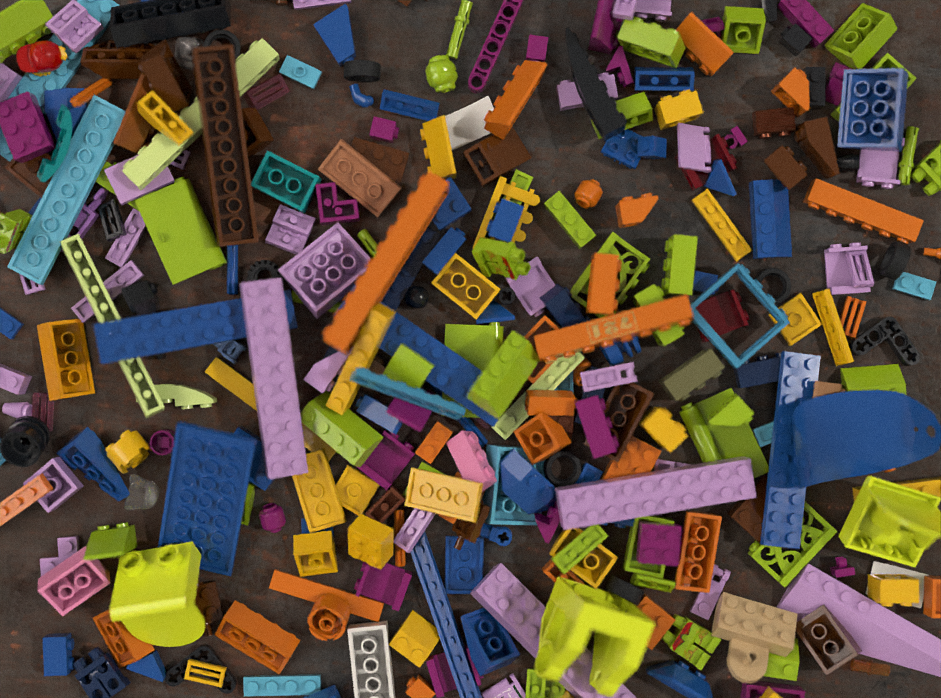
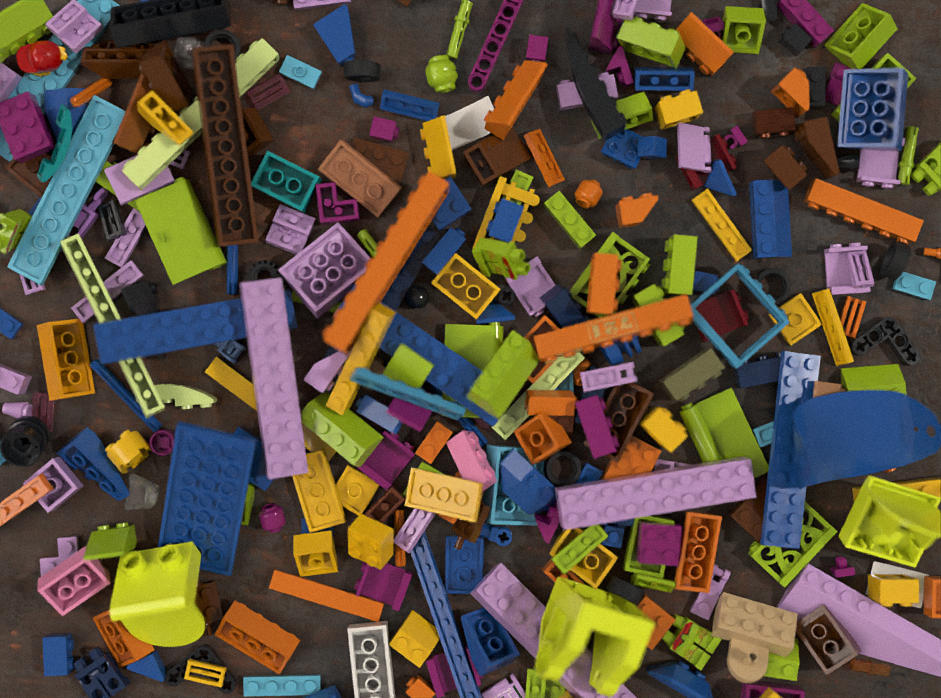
(124, 394): none -> blue axle
(328, 617): orange brick -> none
(544, 158): none -> orange plate
(615, 535): none -> blue brick
(731, 413): lime slope -> none

